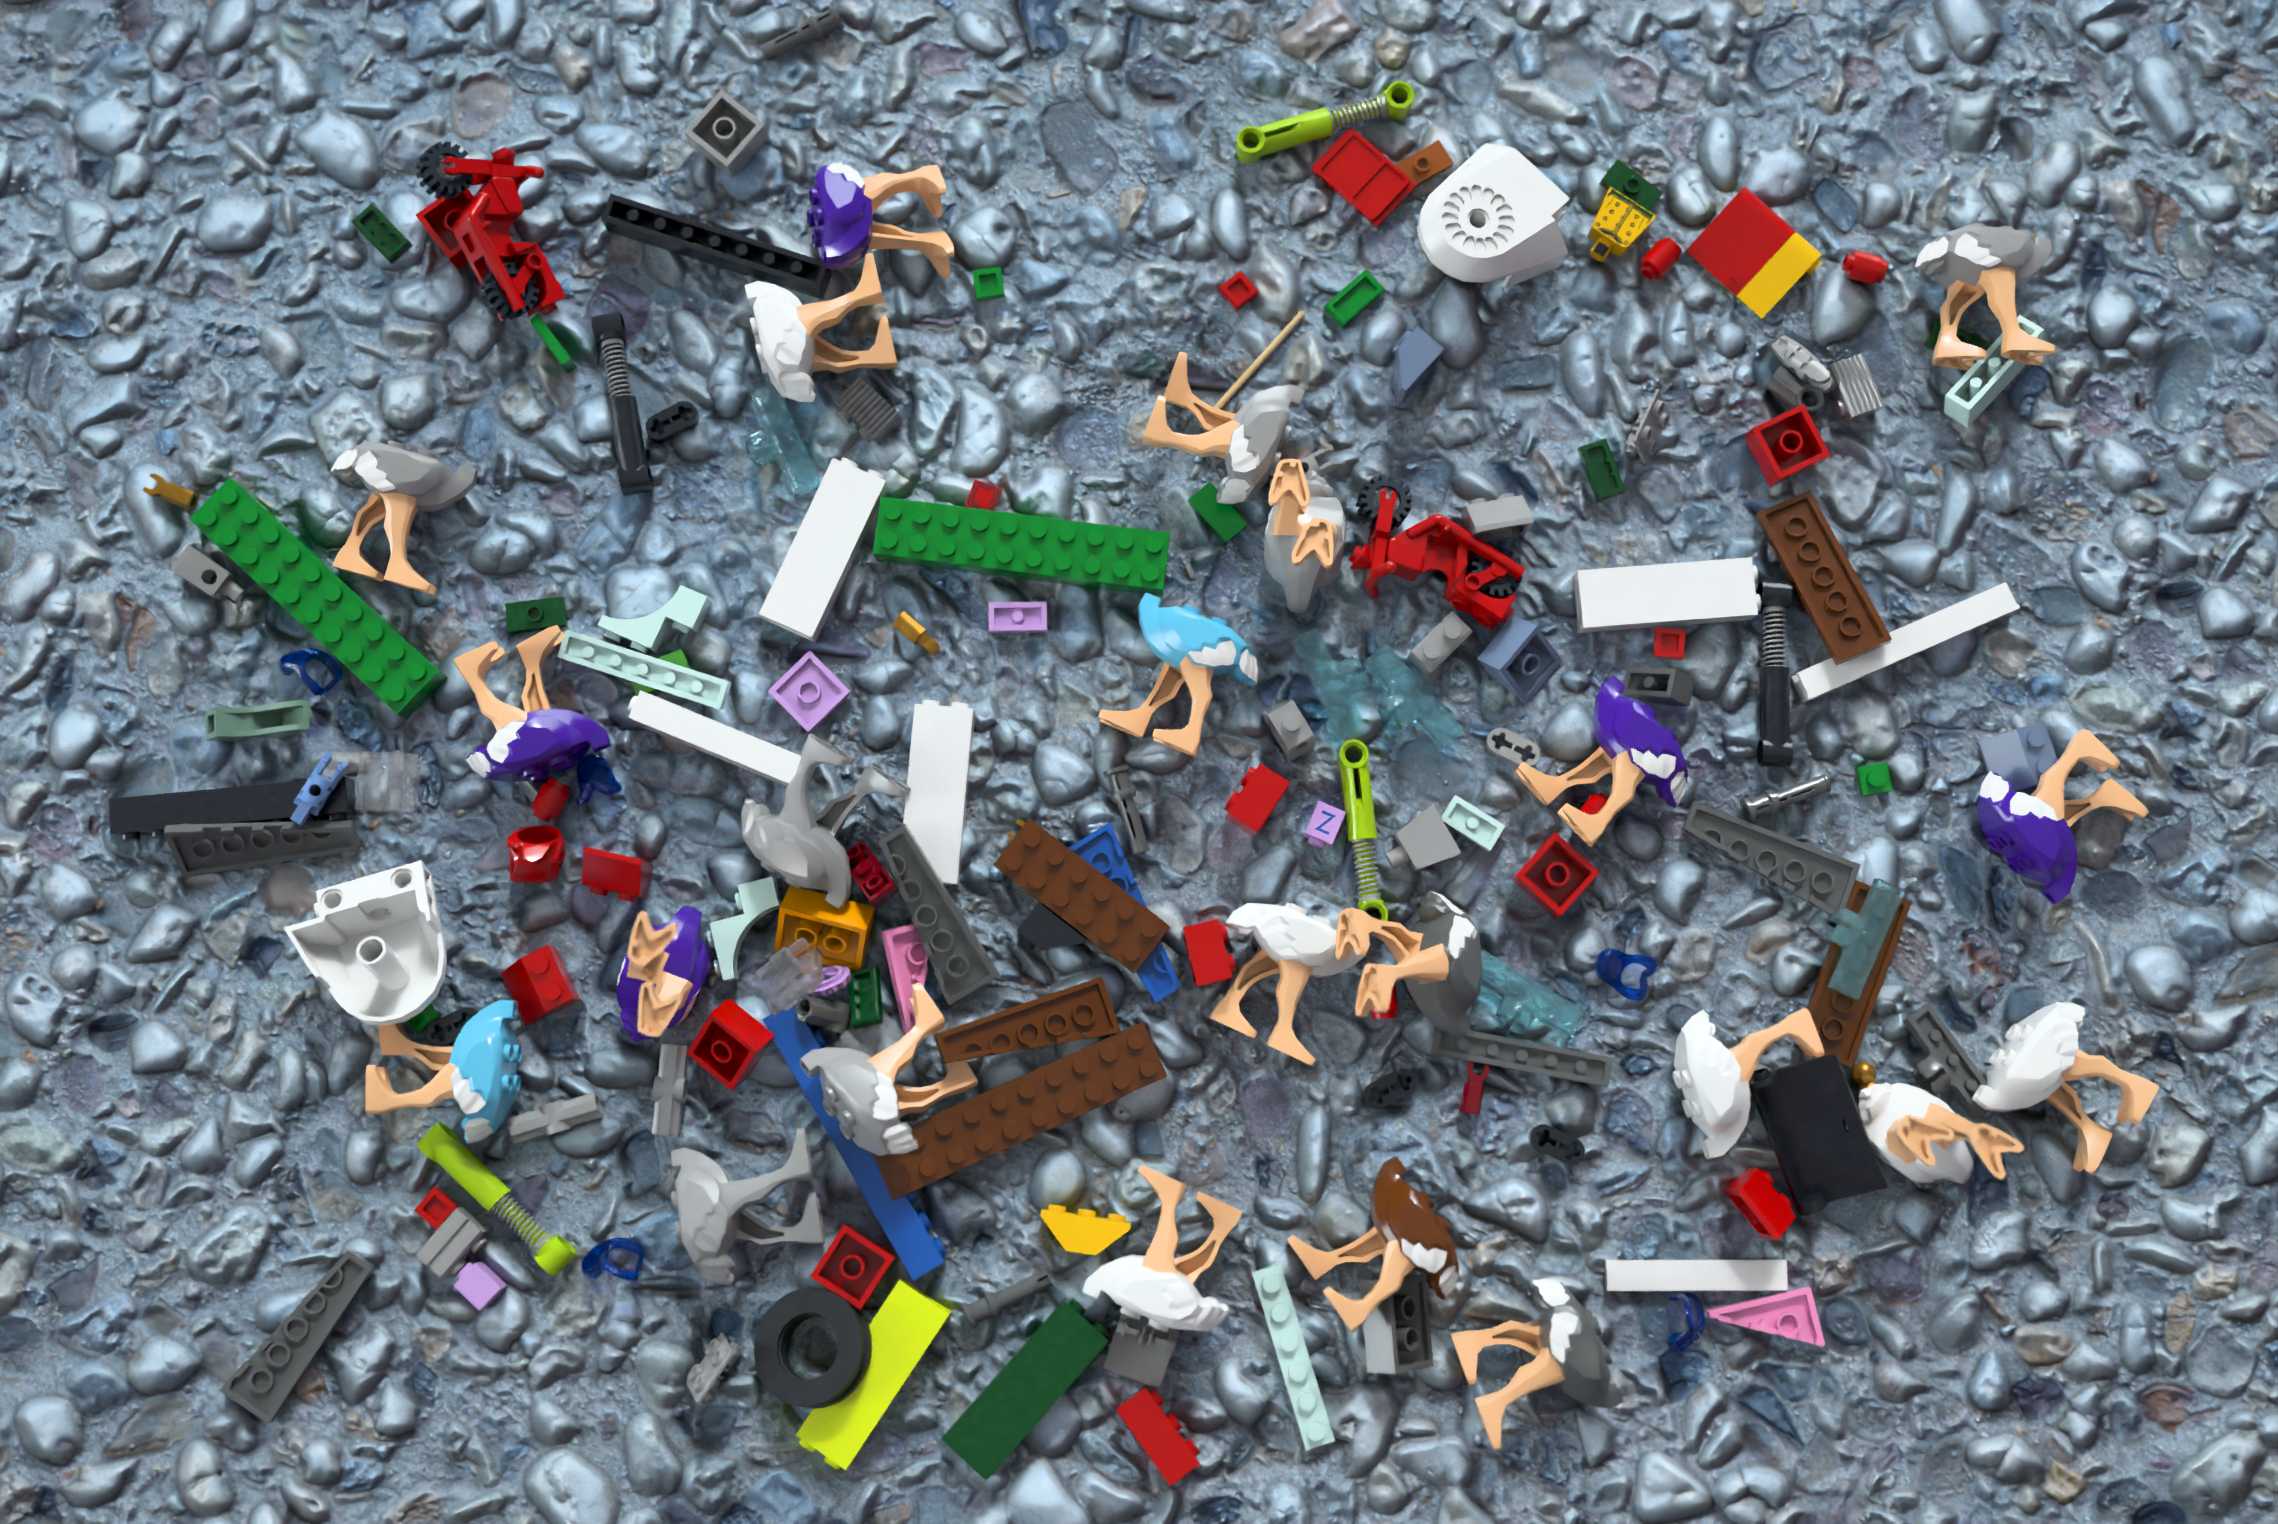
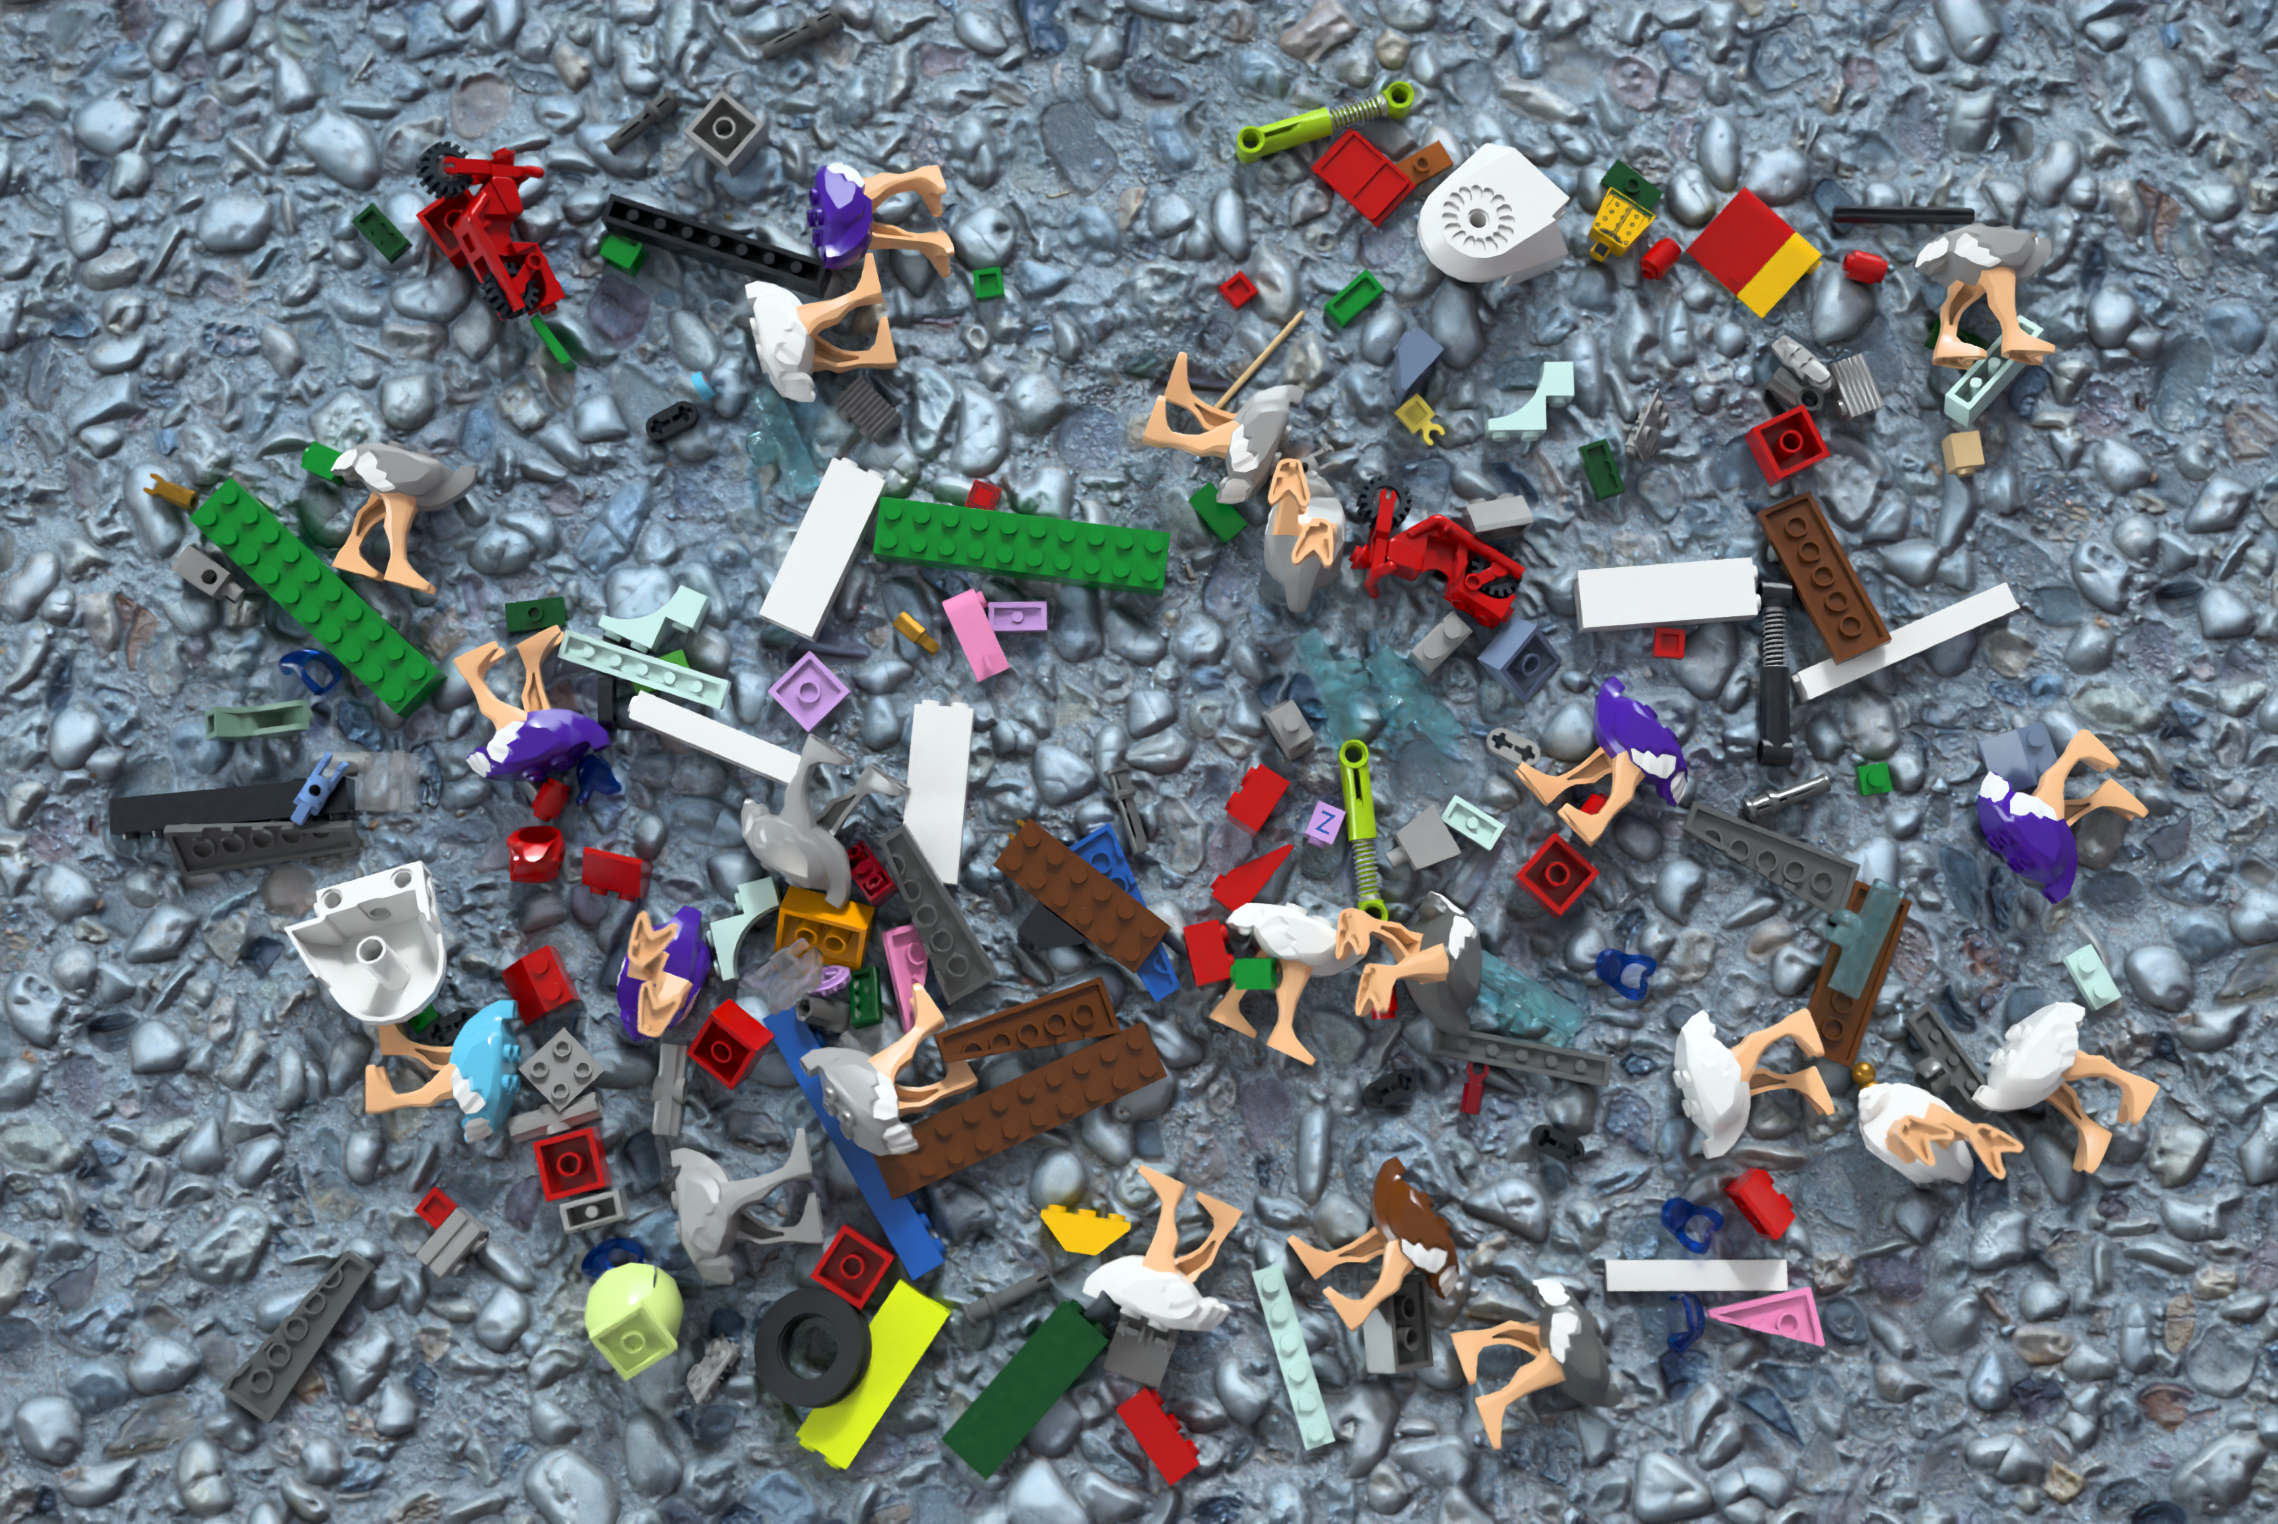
(319, 461): none -> green brick
(445, 1148): lime piece -> none
(479, 1284): lavender brick -> none
(562, 1069): none -> light grey hinge
(572, 1163): none -> red brick
(595, 1211): none -> light grey brick
(607, 703): none -> black beam
(623, 254): none -> green brick
(632, 1318): none -> yellowish green plate
(633, 468): black piece -> none
(653, 113): none -> dark grey pin
(702, 386): none -> medium azure tile
(975, 633): none -> bright pink door
(1191, 654): animal -> none
(1246, 881): none -> red slope
(1254, 973): none -> green brick
(1416, 416): none -> light yellow plate
(1529, 422): none -> light aqua arch
(1659, 686): dark grey slope -> none
(1677, 1212): none -> clear blue piece
(1805, 1124): black door -> none
(1903, 215): none -> black axle
(1963, 453): none -> tan brick
(2091, 977): none -> light aqua plate

